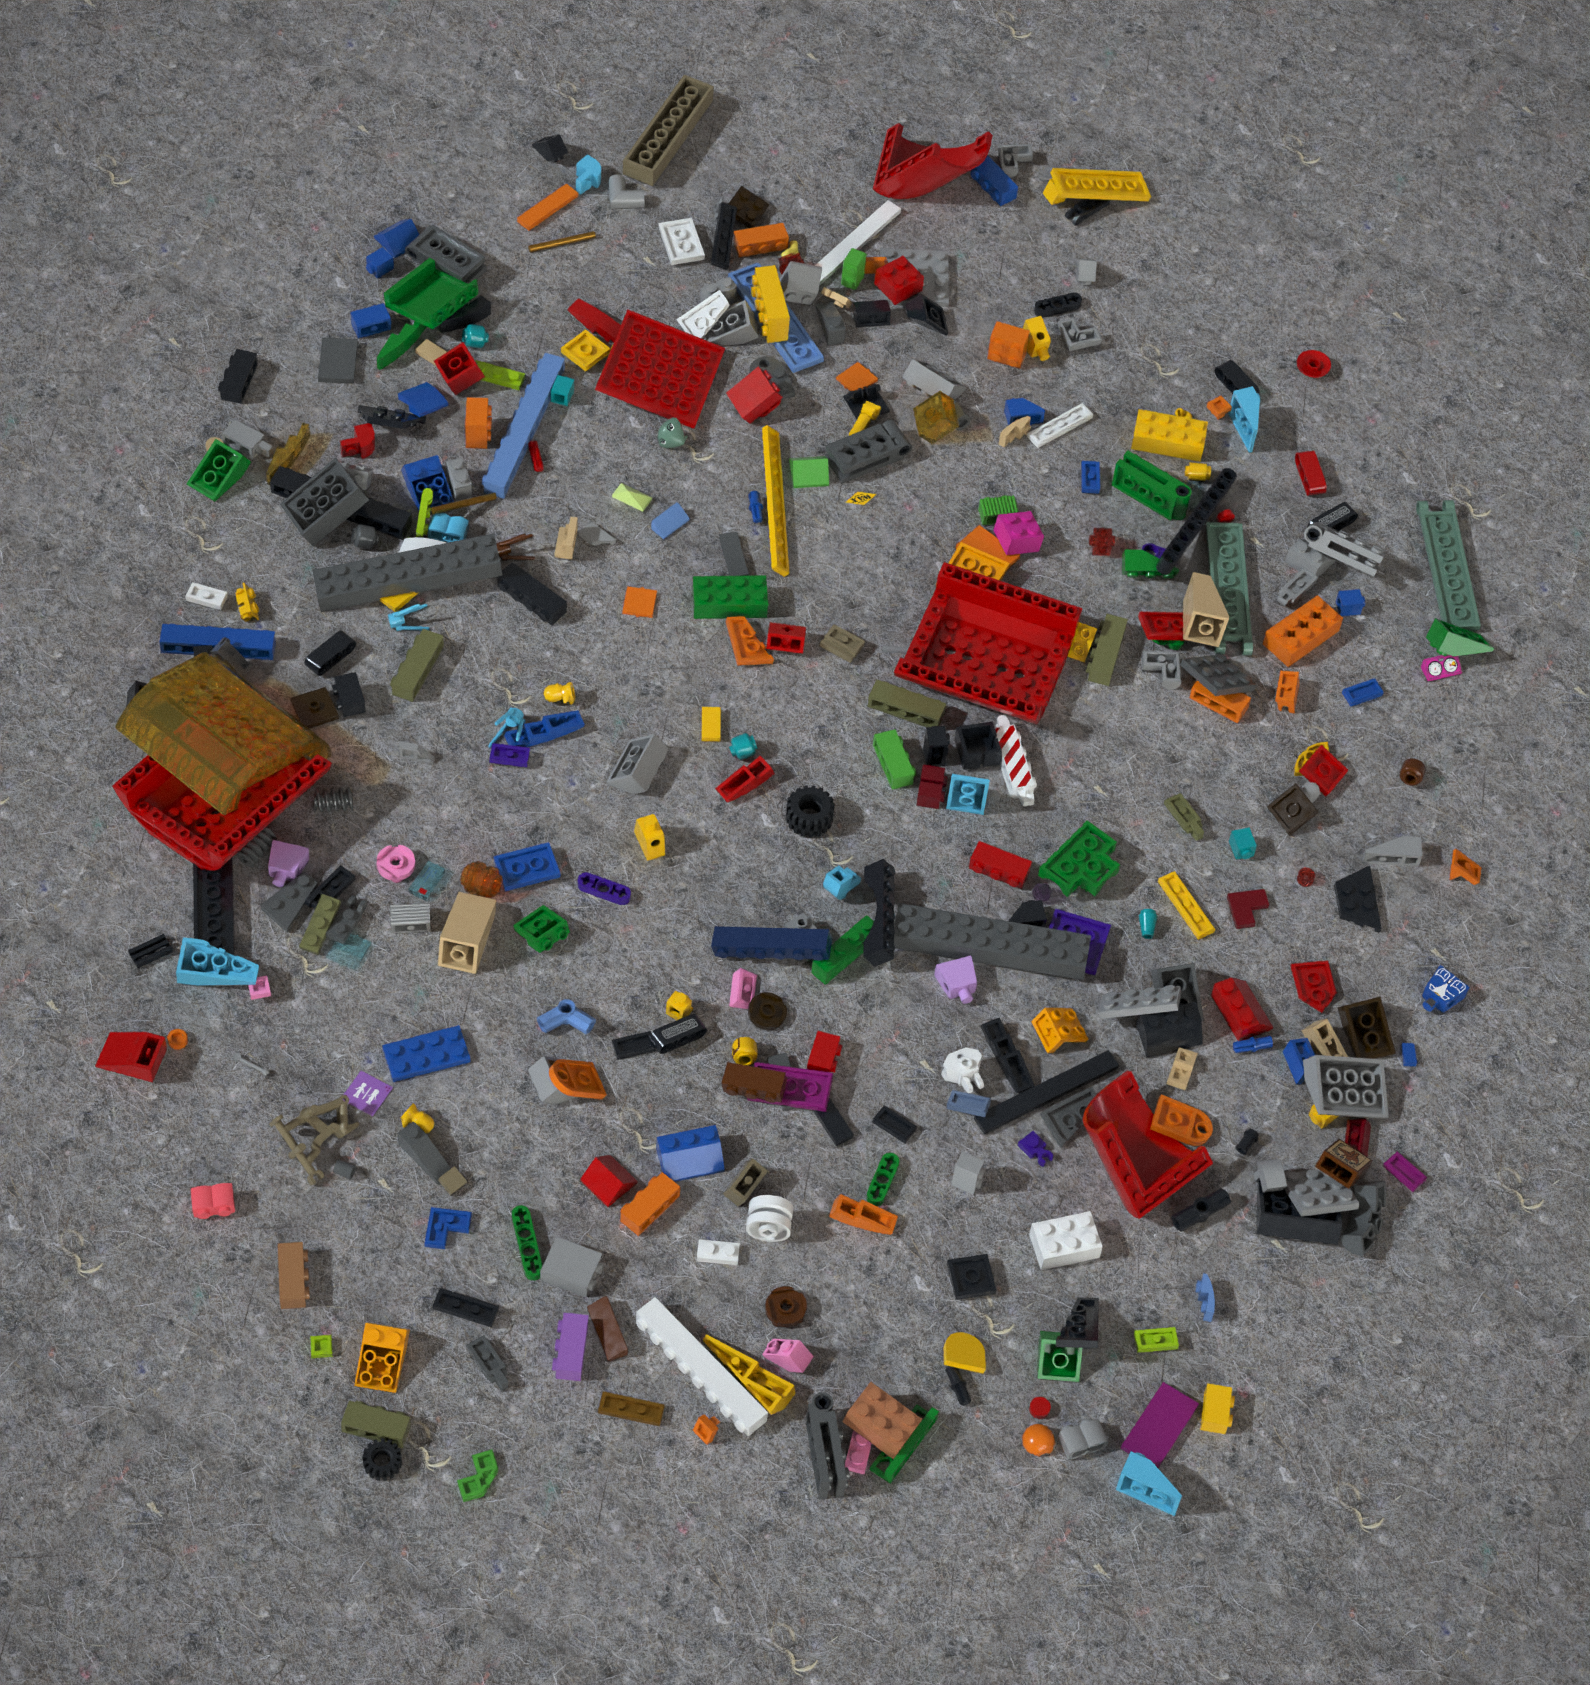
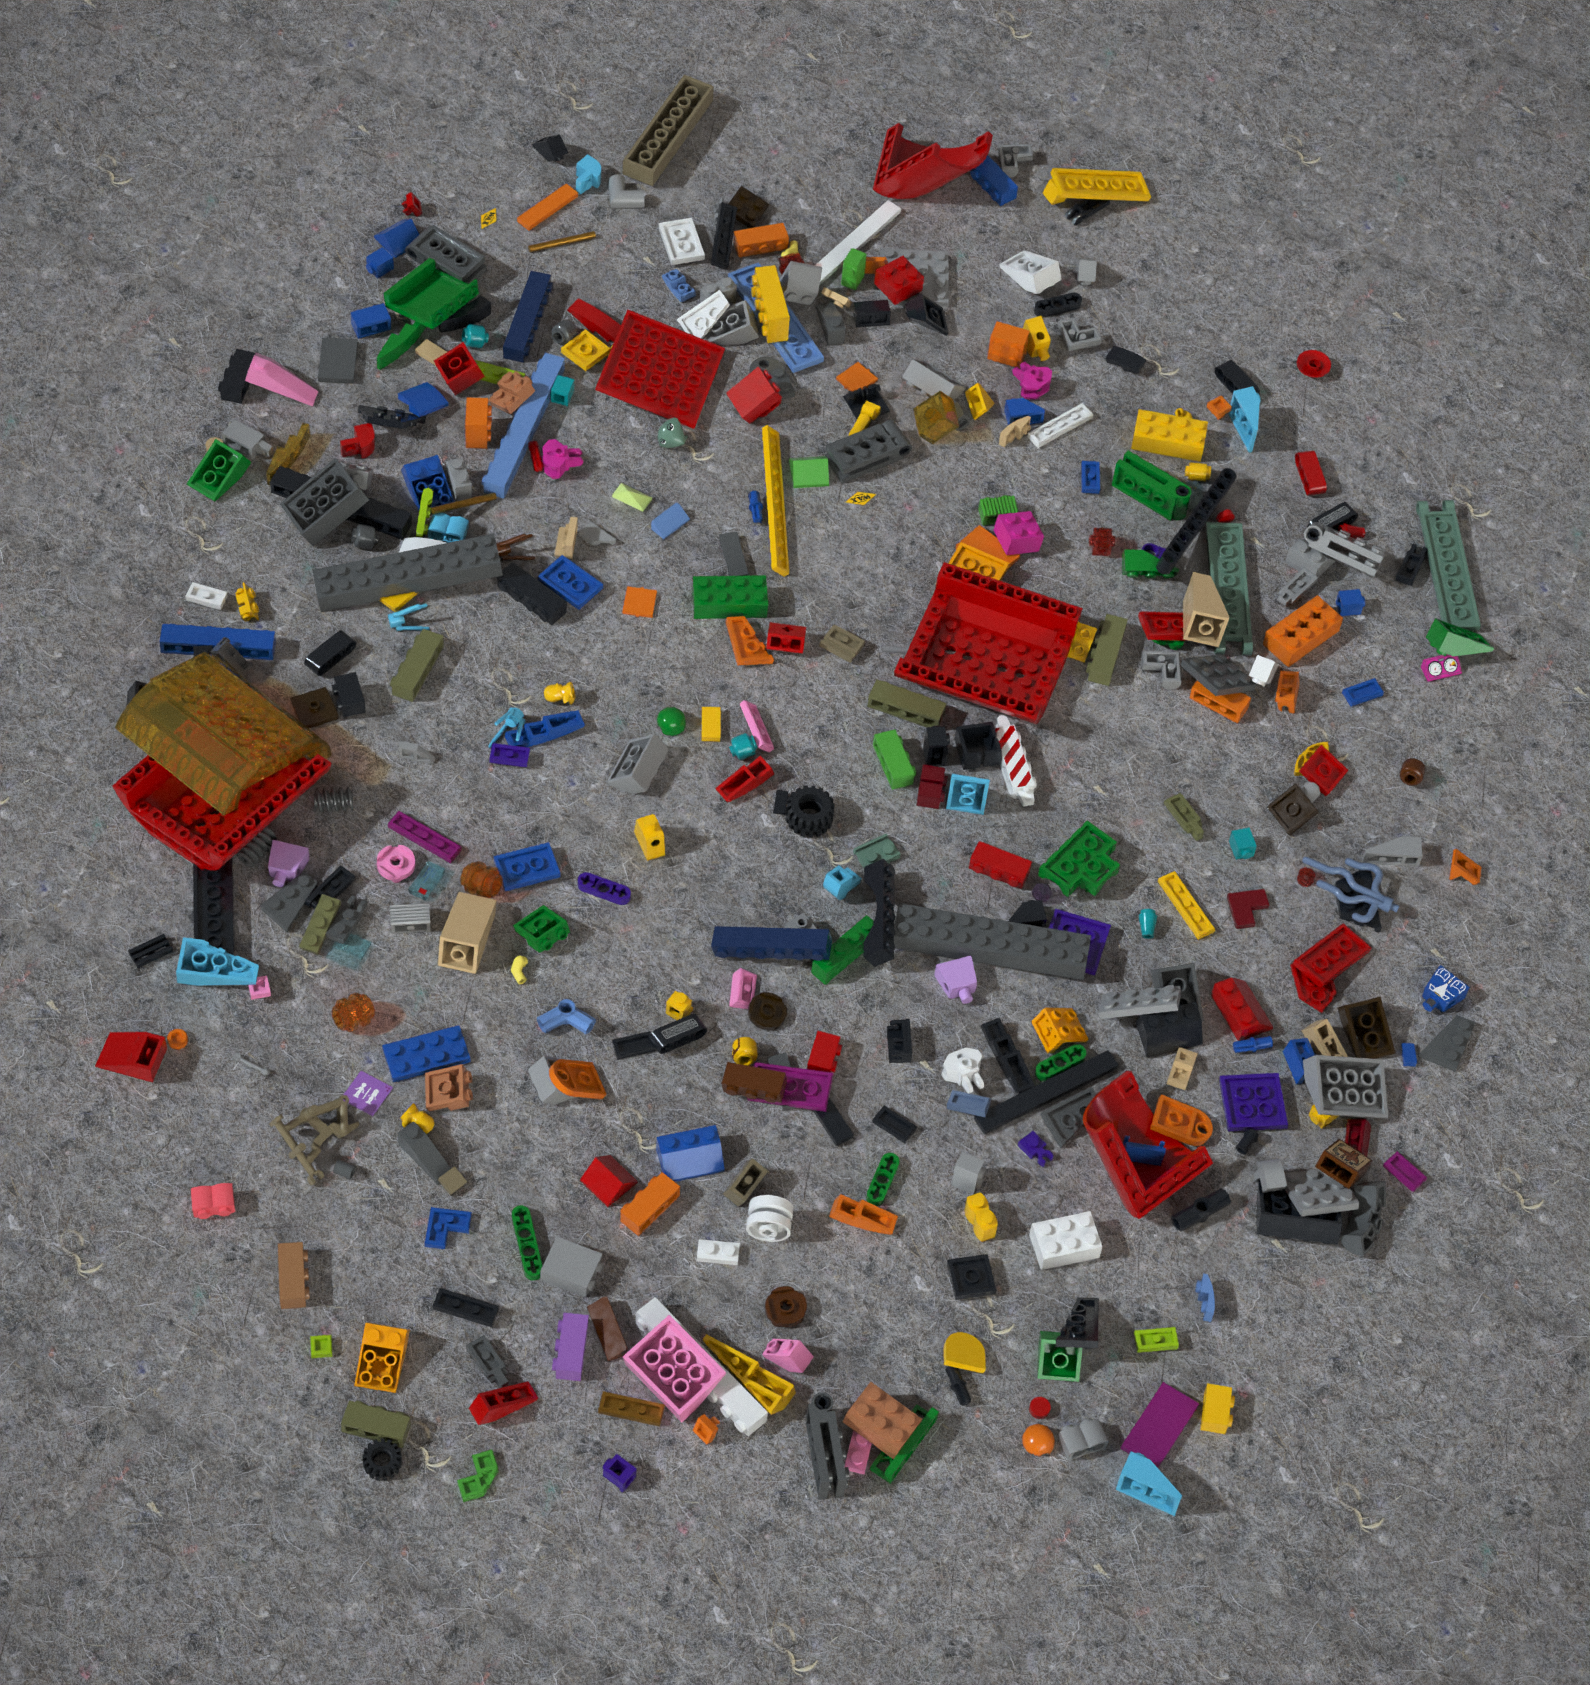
(276, 378): none -> bright pink wedge
(353, 1011): none -> clear orange piece
(412, 205): none -> red tile
(424, 837): none -> magenta tile
(448, 1088): none -> nougat plate
(488, 218): none -> yellow sticker
(500, 1402): none -> red slope
(512, 393): none -> nougat plate
(516, 969): none -> light yellow arm
(527, 316): none -> dark blue brick
(559, 458): none -> dark pink hinge
(564, 332): none -> dark grey head
(570, 582): none -> blue plate
(620, 1465): none -> dark purple brick
(671, 721): none -> green hair
(674, 1368): none -> bright pink slope
(677, 284): none -> medium blue slope
(757, 726): none -> bright pink tile
(780, 802): none -> black piece
(876, 850): none -> sand green plate
(899, 1041): none -> black hinge
(978, 400): none -> yellow slope
(980, 1216): none -> yellow brick
(1032, 271): none -> white slope
(1033, 379): none -> dark pink hinge
(1064, 1055): none -> green beam
(1127, 359): none -> black slope
(1145, 1153): none -> blue hinge
(1253, 1102): none -> dark purple plate
(1263, 671): none -> white brick
(1332, 956): none -> red tile
(1353, 530): none -> red cone
(1370, 896): none -> sand blue plant
(1411, 566): none -> black hinge
(1449, 1044): none -> dark grey wing

